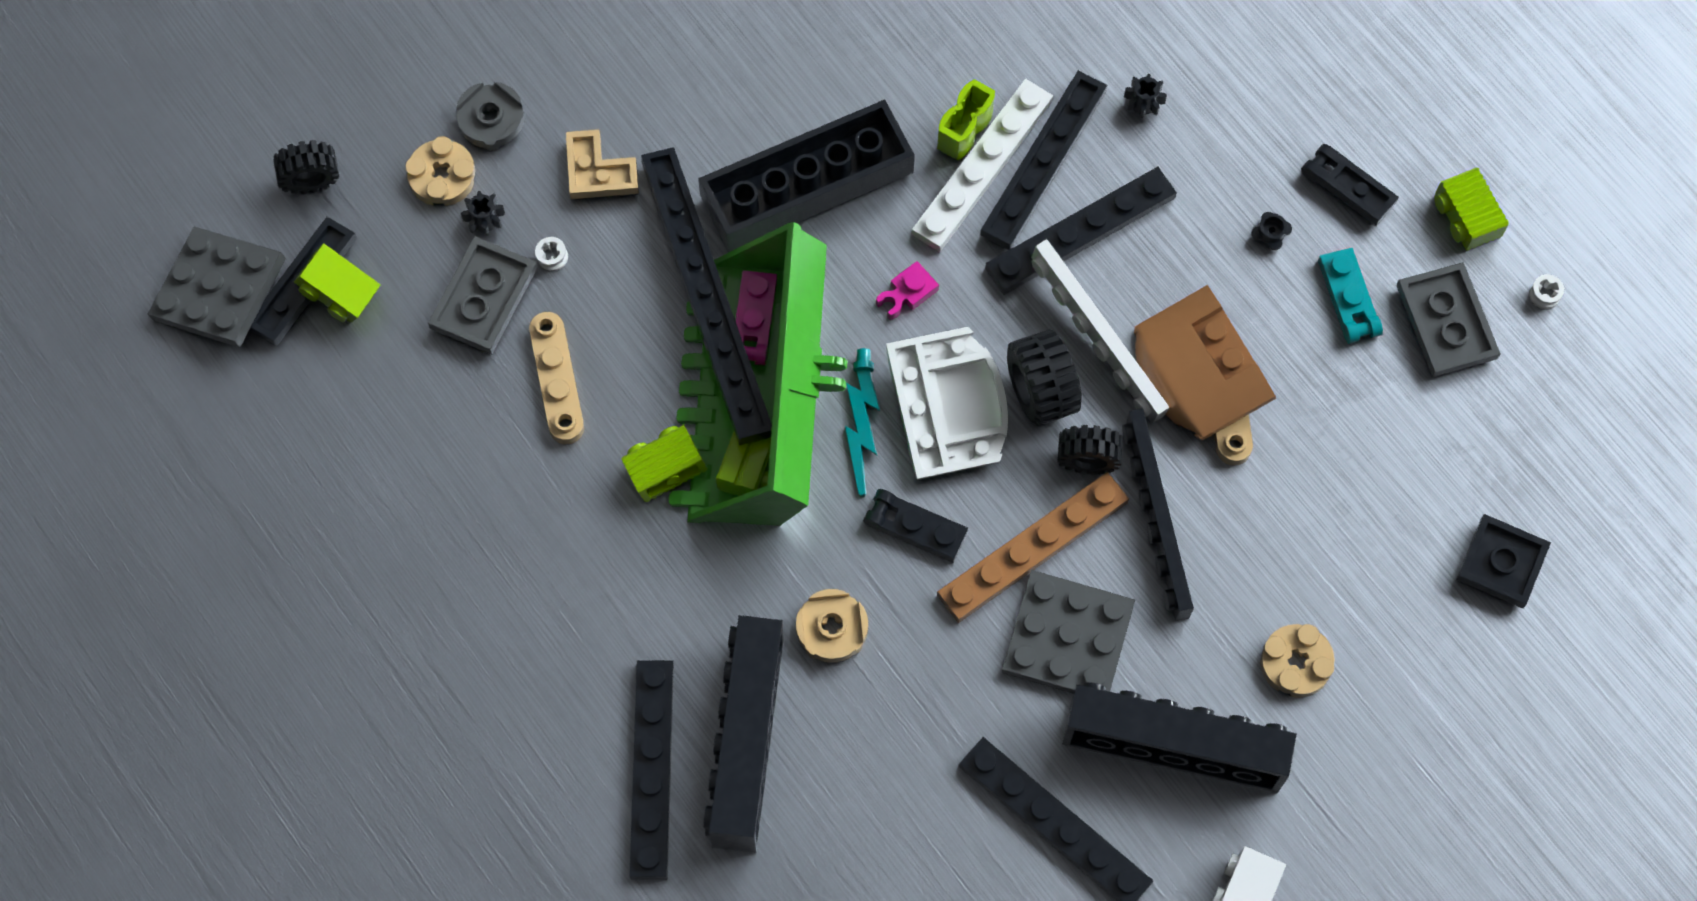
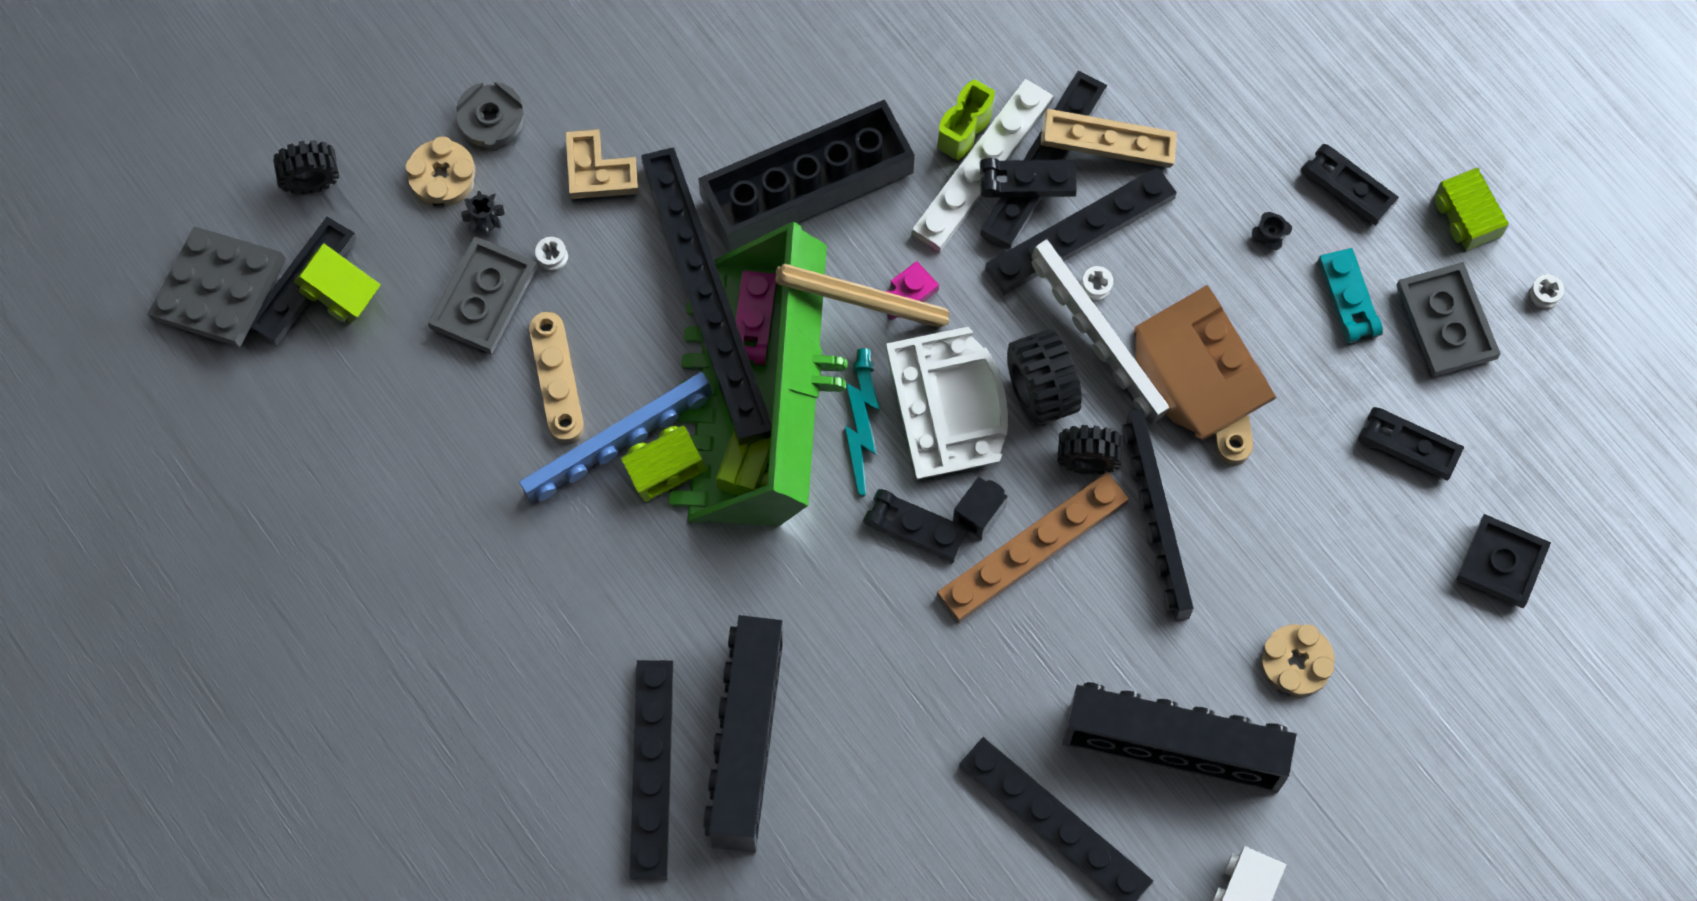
(626, 432): none -> medium blue plate
(845, 610): tan plate -> none
(861, 295): none -> tan axle
(980, 507): none -> black brick
(1028, 178): none -> black plate
(1067, 634): dark grey plate -> none
(1106, 279): none -> white bush
(1108, 138): none -> tan plate
(1145, 95): black gear -> none
(1411, 443): none -> black plate

